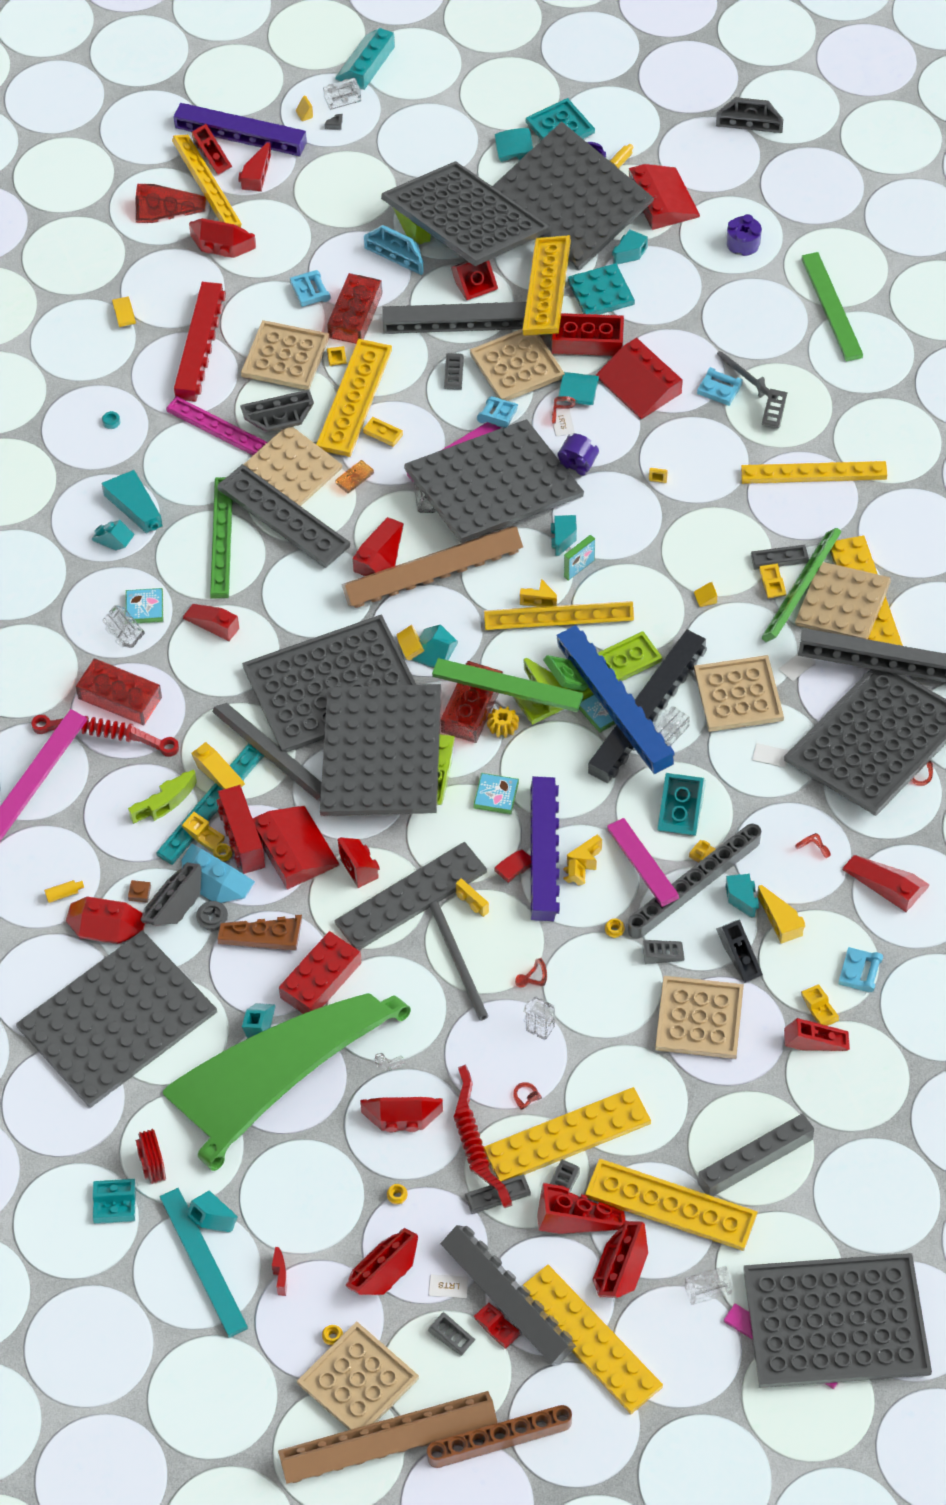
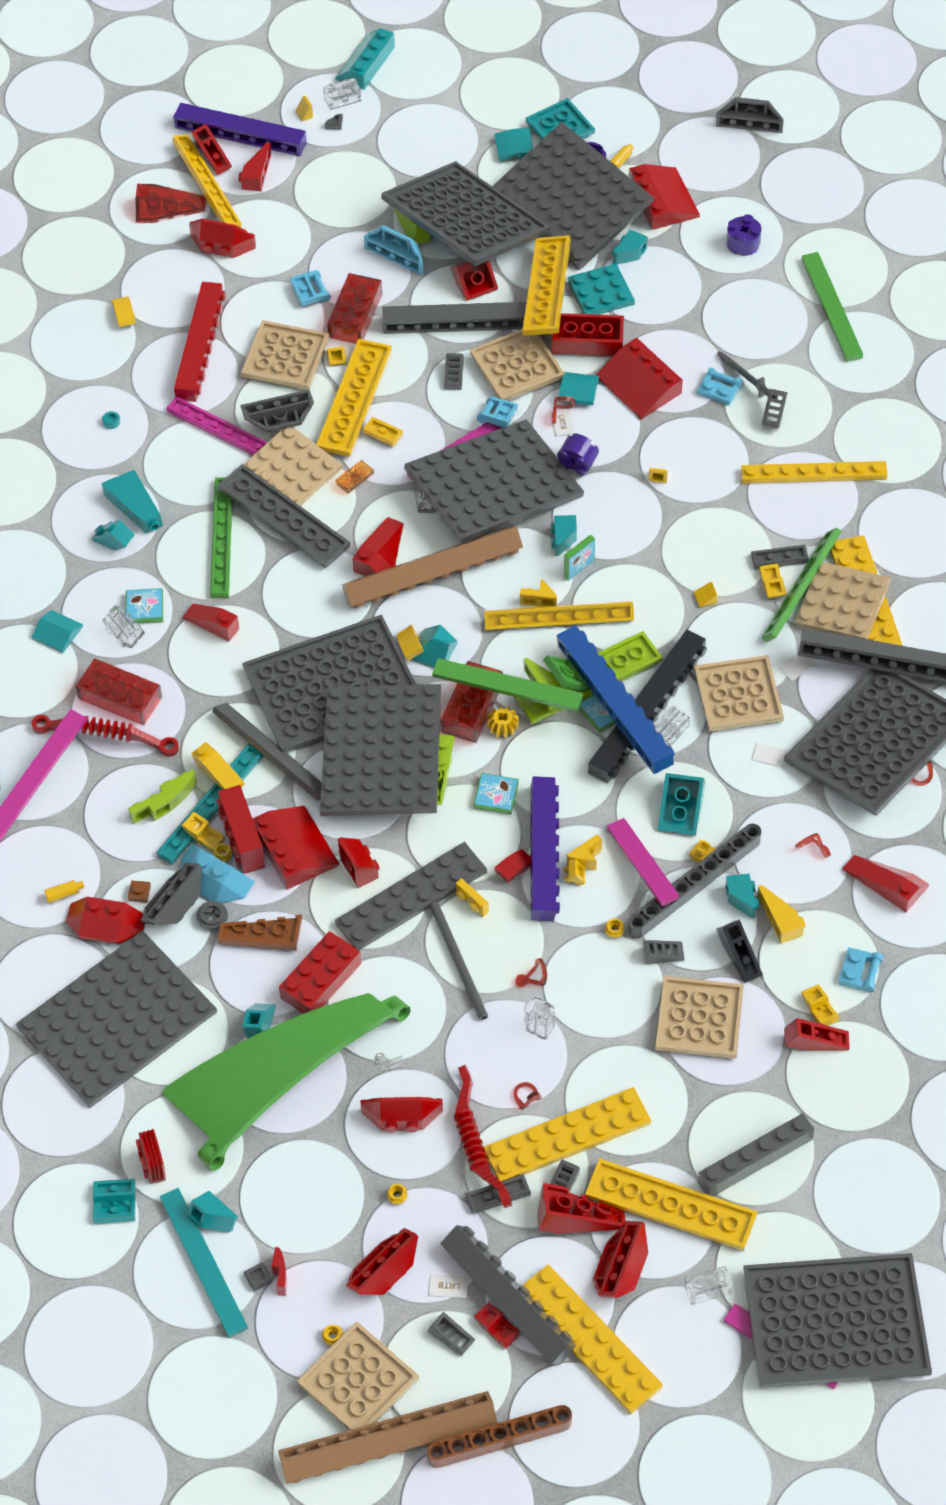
(56, 630): none -> teal slope
(257, 1276): none -> dark grey tile

